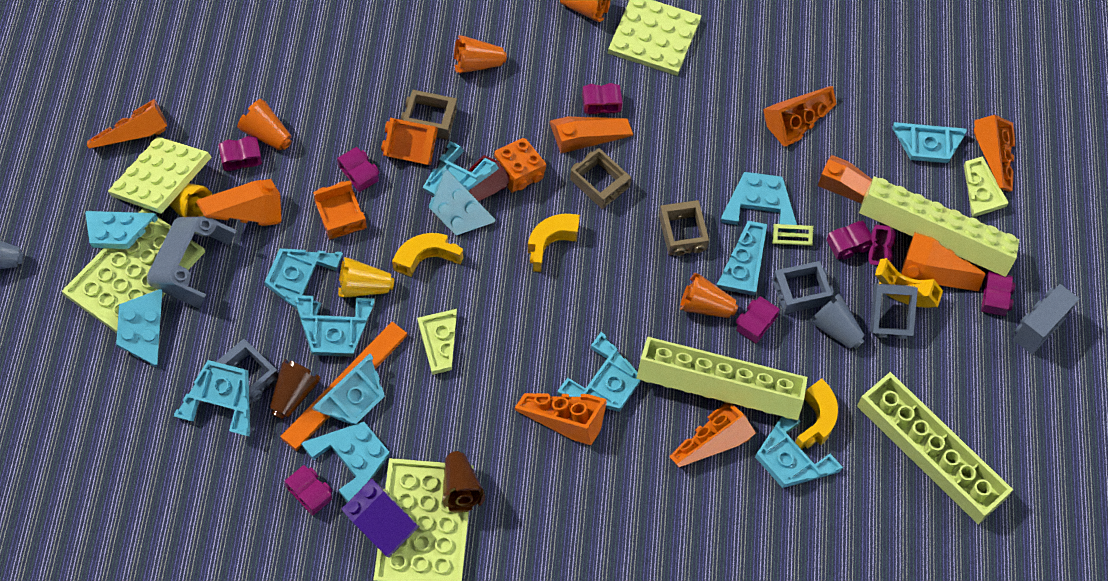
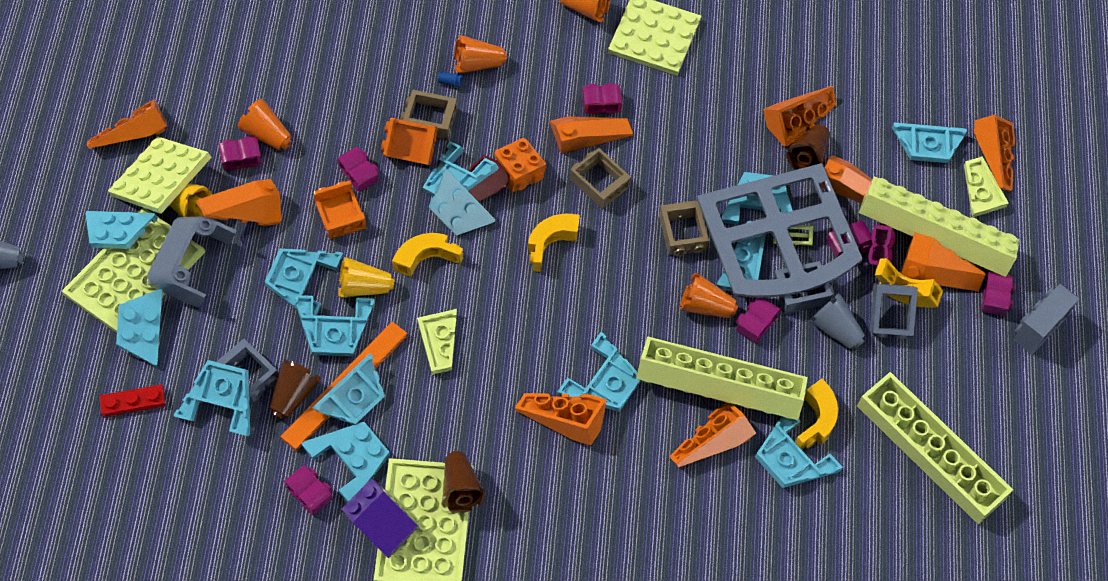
(132, 400): none -> red plate
(449, 78): none -> blue pin
(777, 224): none -> sand blue window
(809, 148): none -> reddish brown cone

